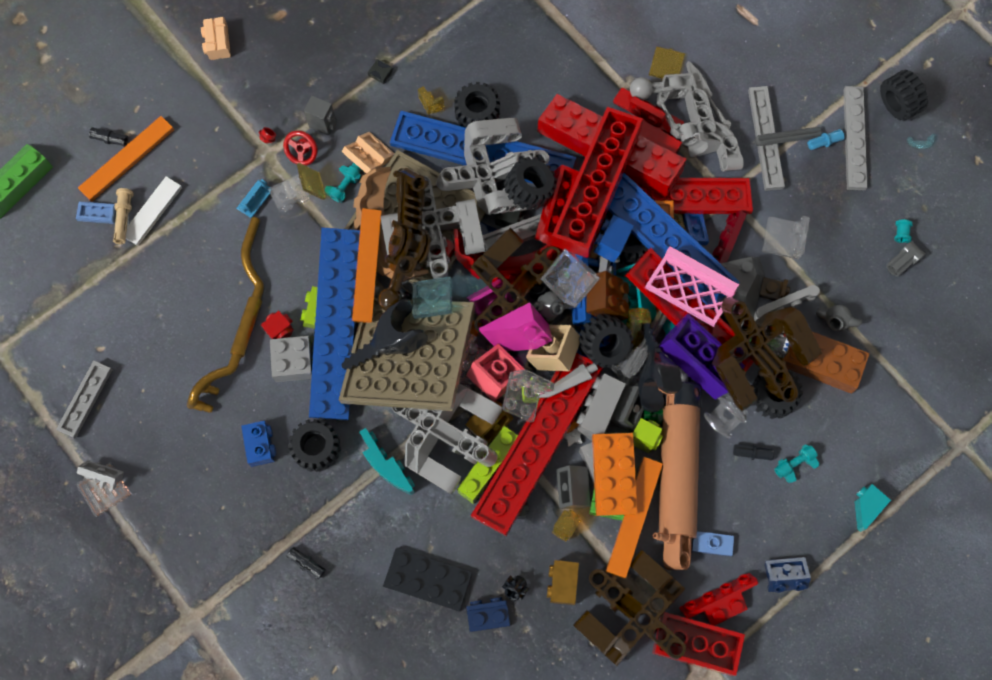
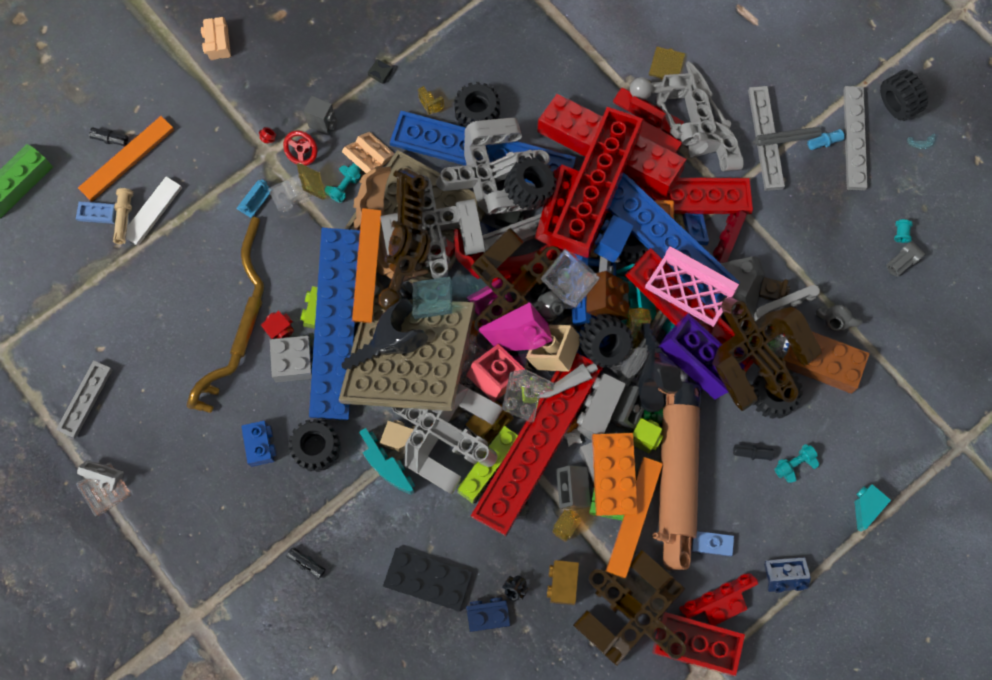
(396, 435): none -> tan slope
(720, 422): clear piece -> none
(786, 237): clear bracket -> none

